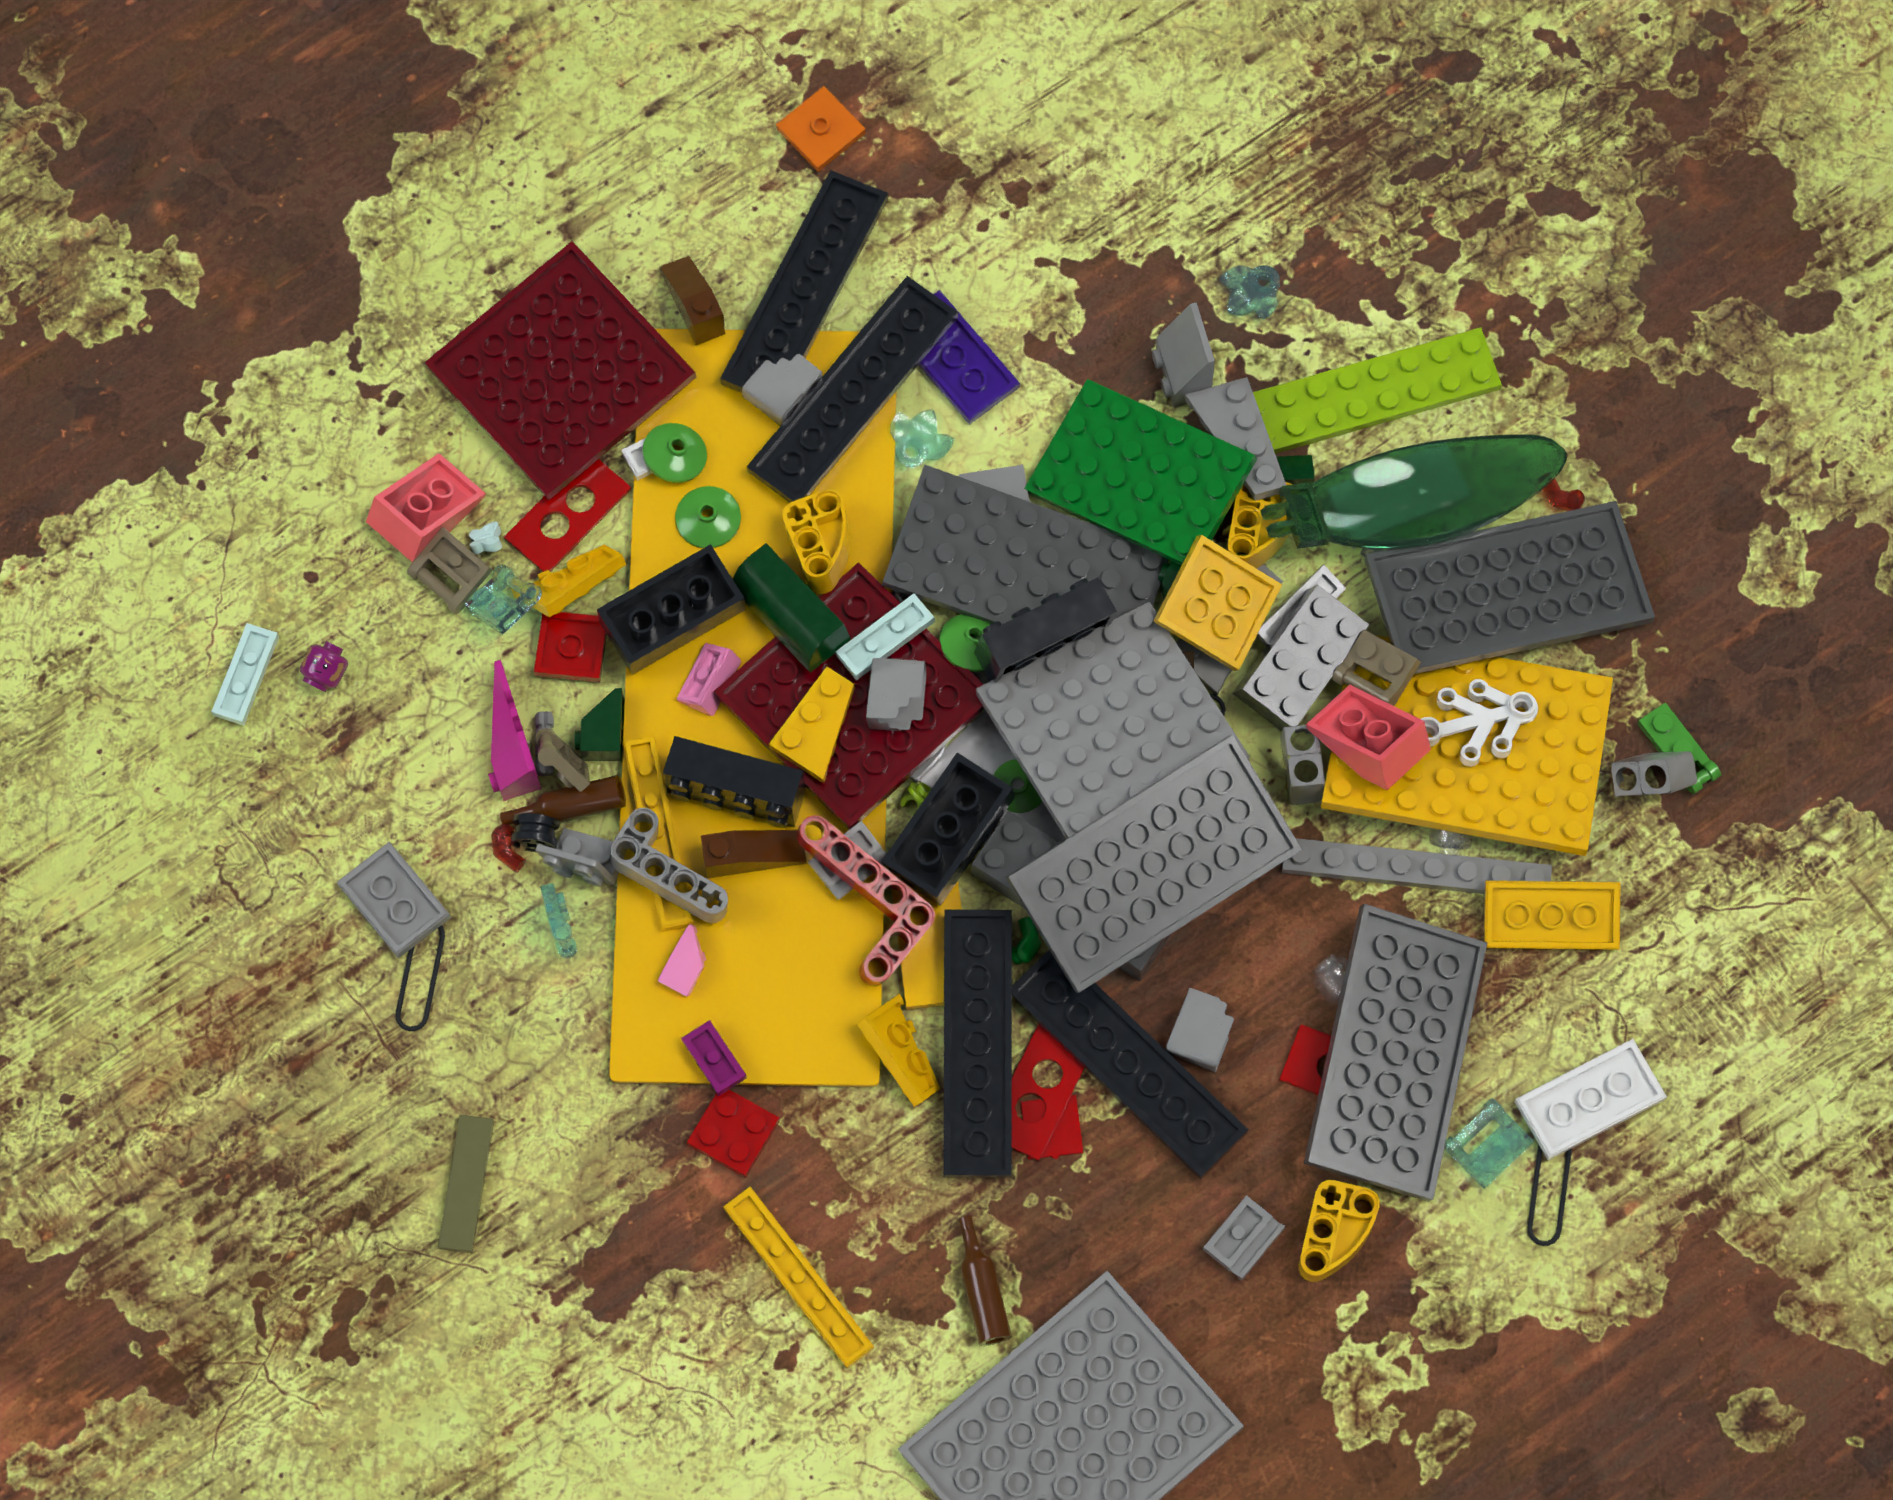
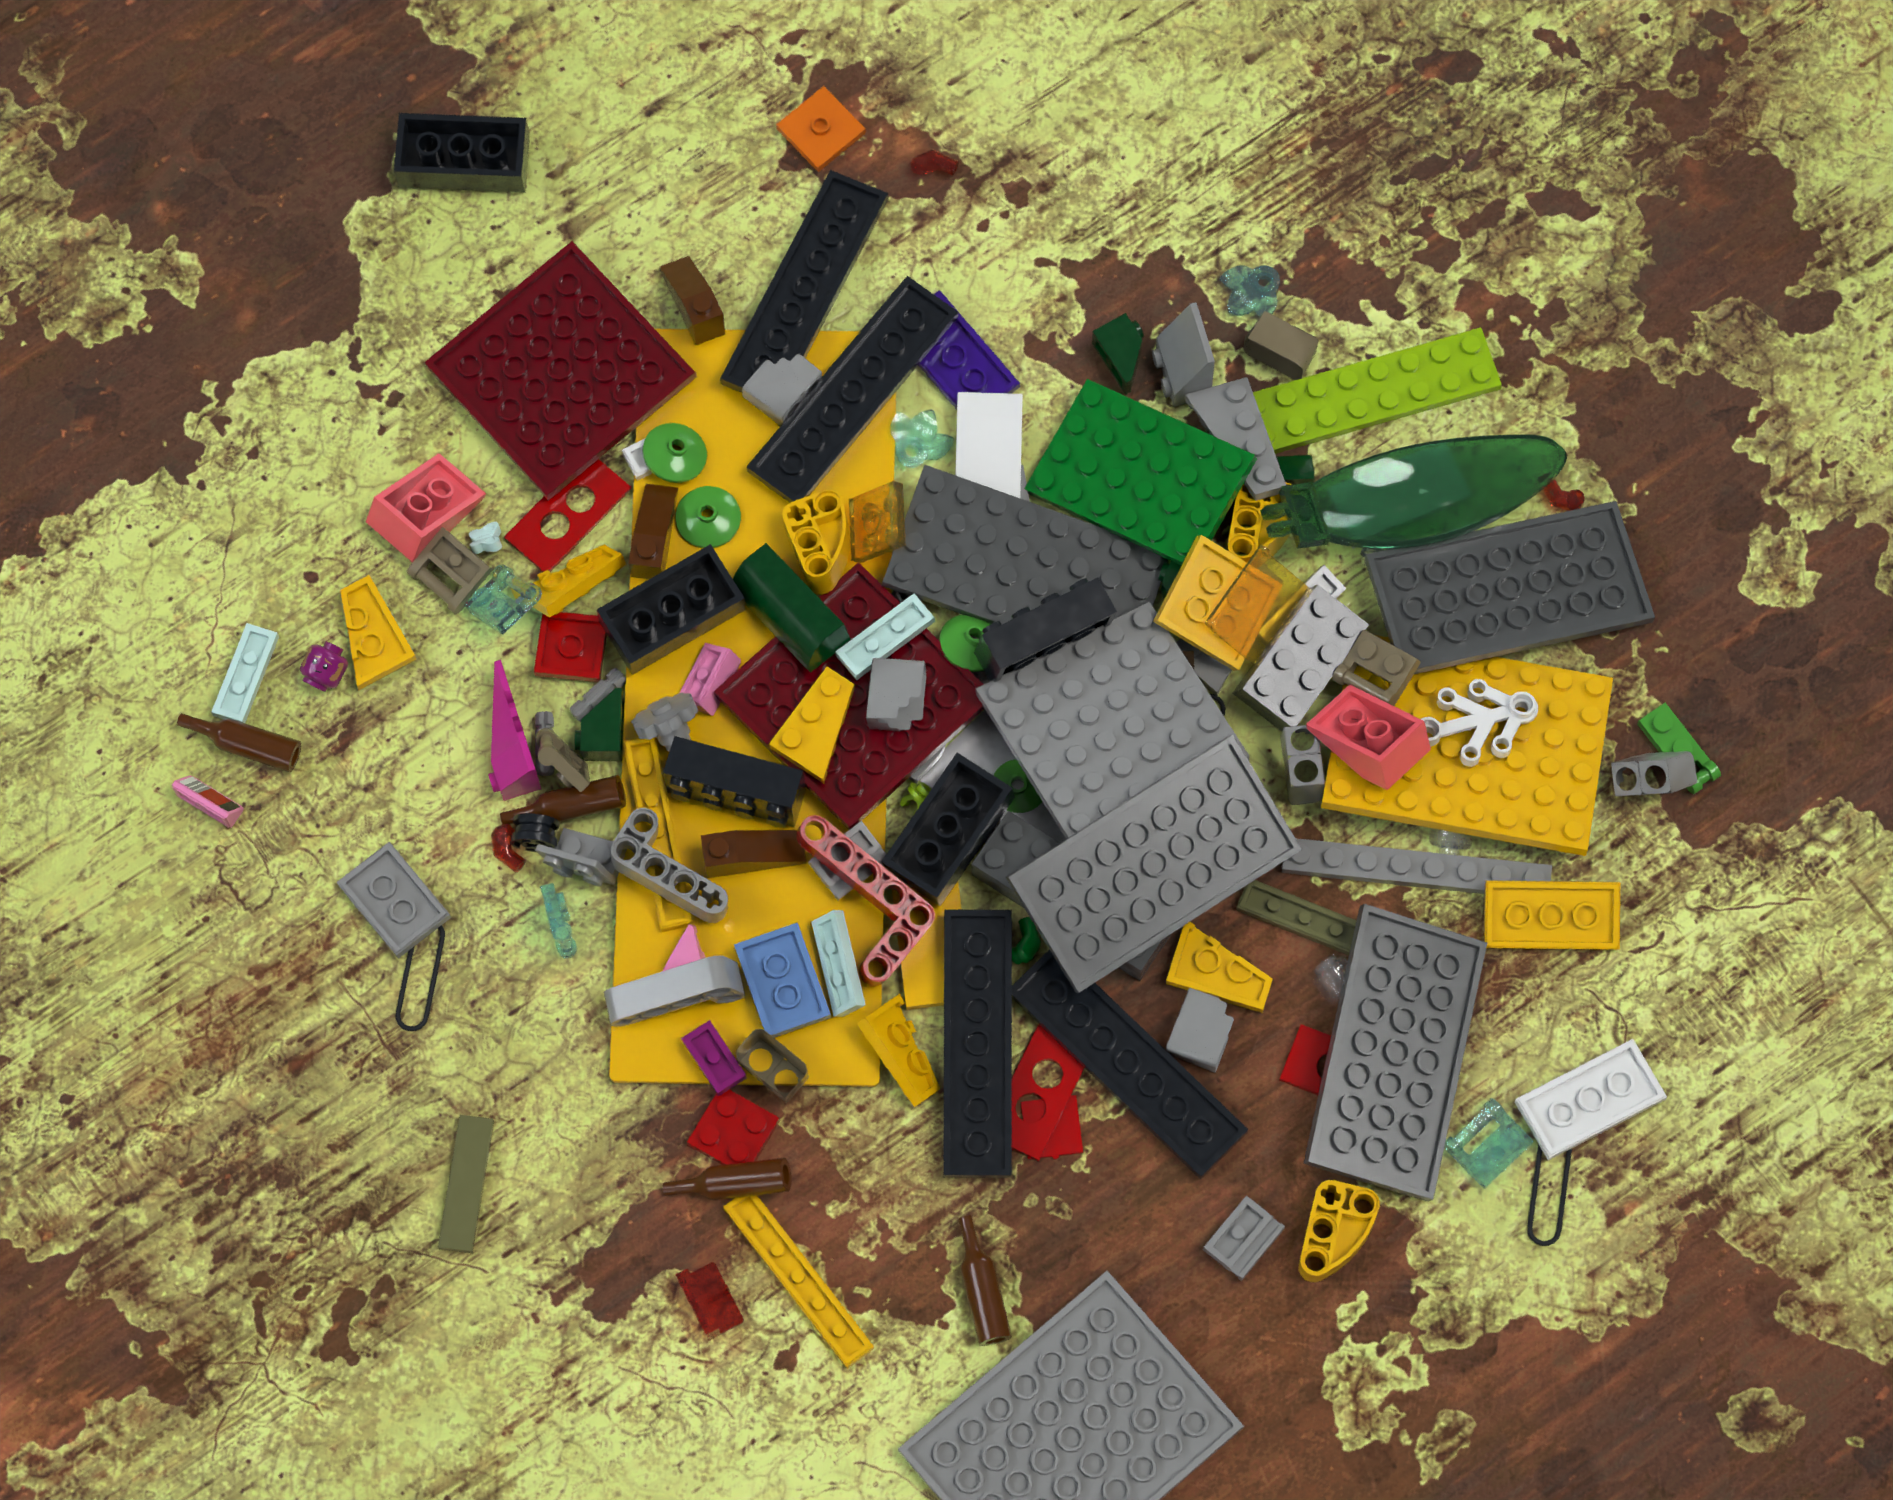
(207, 800): none -> bright pink slope
(247, 741): none -> reddish brown piece
(373, 633): none -> yellow wing
(461, 152): none -> black brick
(597, 693): none -> light grey axle
(652, 531): none -> reddish brown slope
(666, 719): none -> light grey plant
(702, 980): none -> light grey beam
(710, 1300): none -> clear red panel
(736, 1180): none -> reddish brown piece
(761, 1039): none -> dark tan piece
(782, 980): none -> medium blue plate
(838, 963): none -> light aqua plate
(877, 522): none -> clear yellow plate
(932, 161): none -> clear red arm
(990, 440): none -> white tile
(1120, 348): none -> dark green slope
(1212, 969): none -> yellow wing
(1256, 605): none -> clear yellow piece
(1281, 346): none -> dark tan piece
(1297, 916): none -> olive tile

